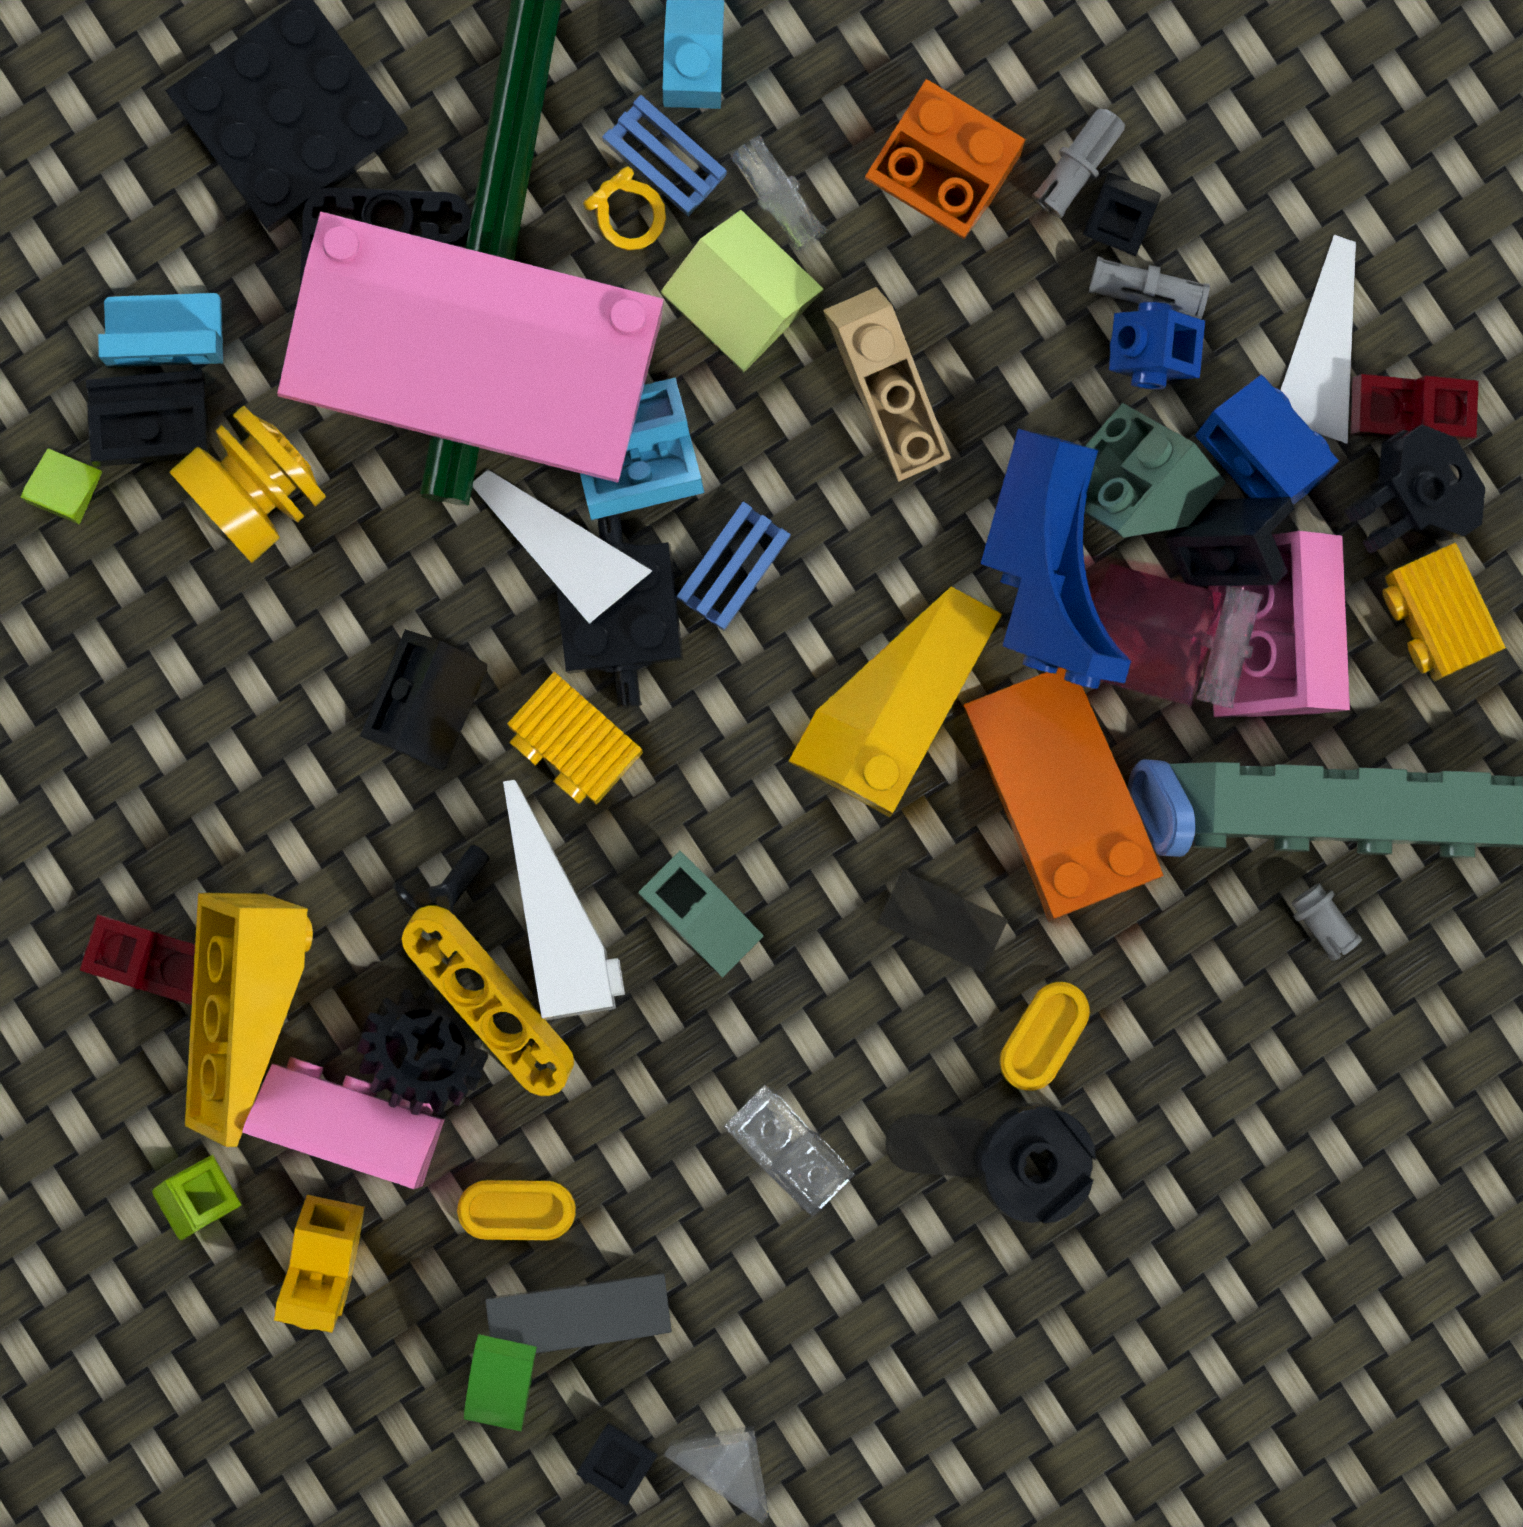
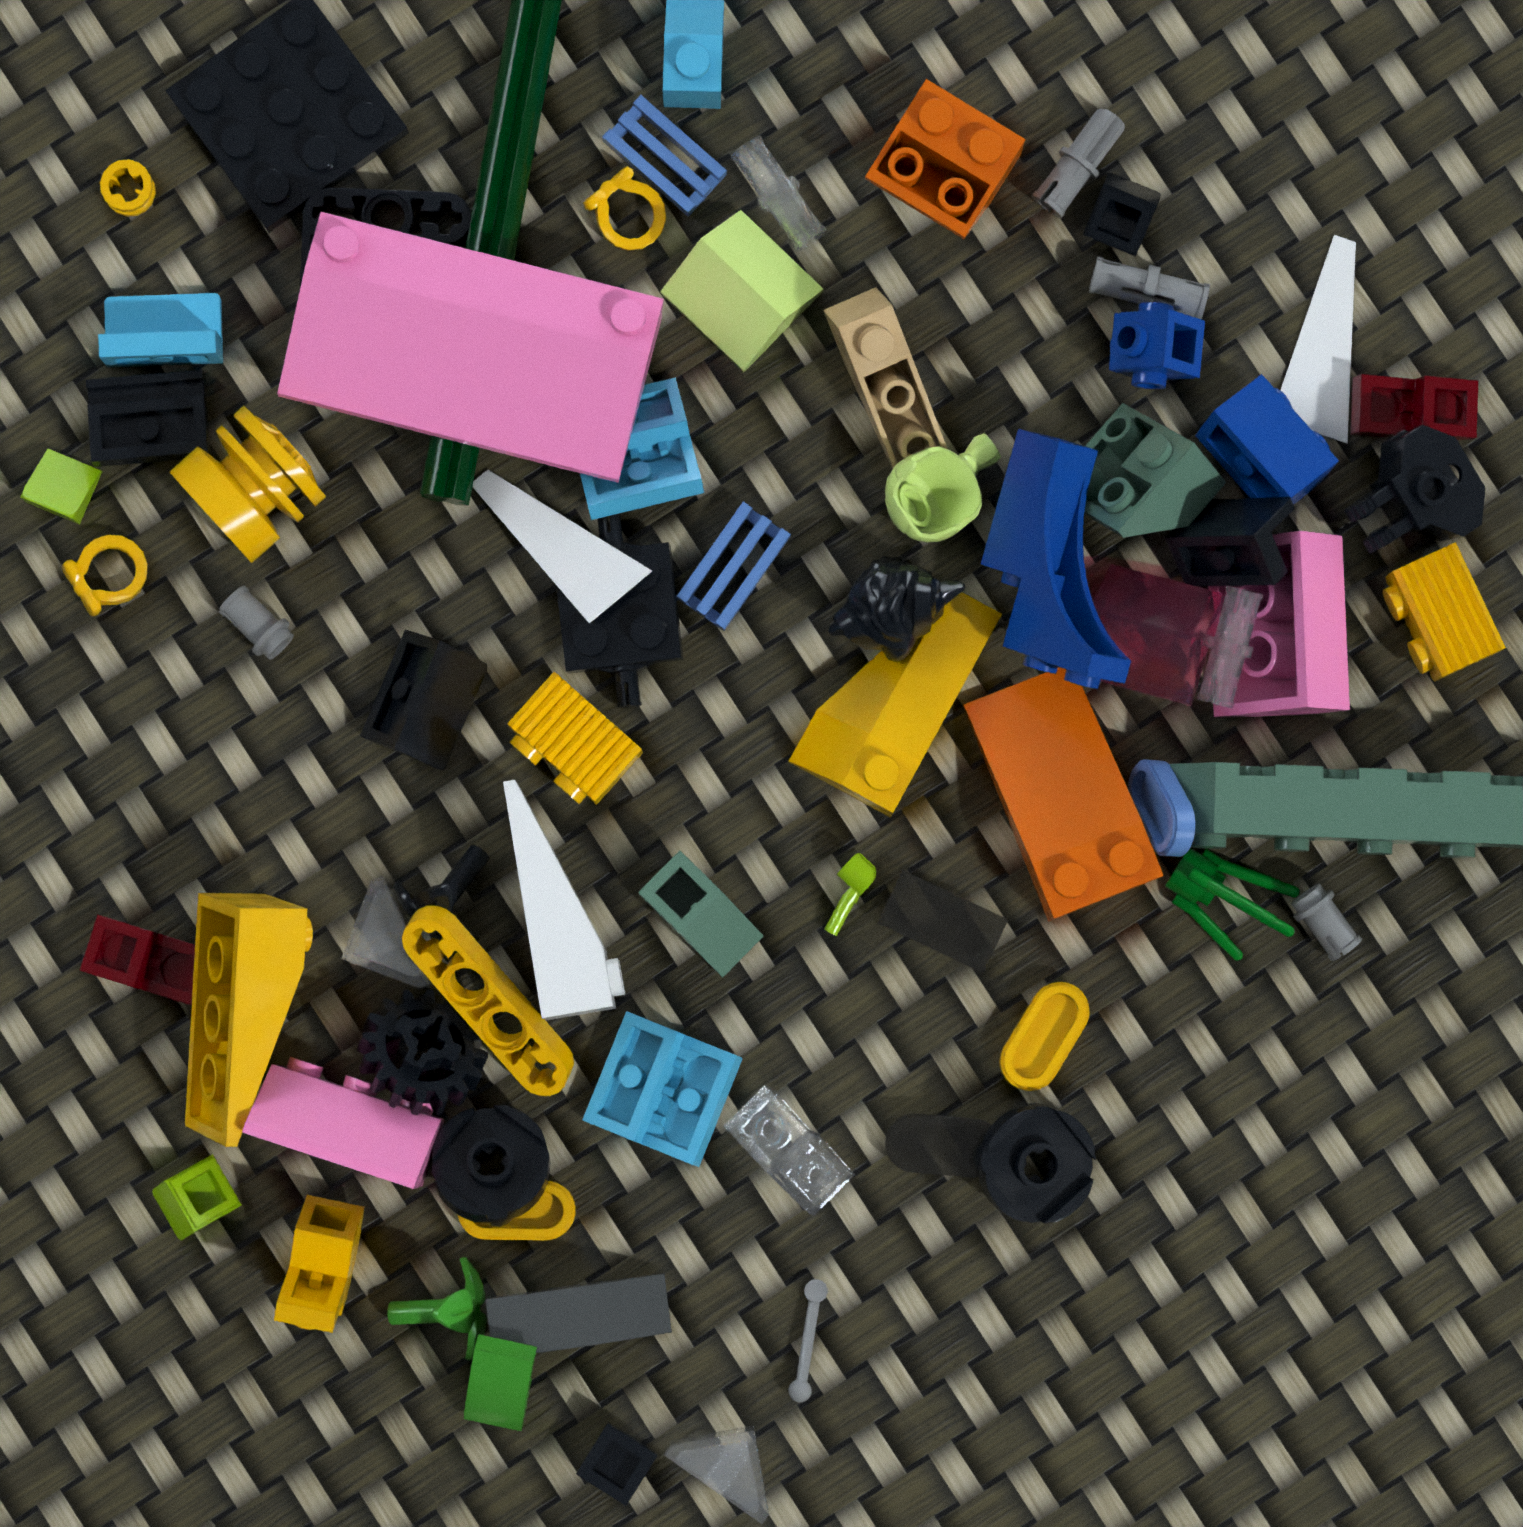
(94, 599): none -> yellow piece
(139, 174): none -> yellow bush
(256, 623): none -> light grey pin
(378, 937): none -> clear slope
(456, 1311): none -> bright green plant
(487, 1131): none -> black plate
(662, 1089): none -> medium azure slope
(815, 1293): none -> light grey hinge
(858, 875): none -> lime hand
(893, 607): none -> black hair
(937, 490): none -> yellowish green hair
(1200, 881): none -> green plant

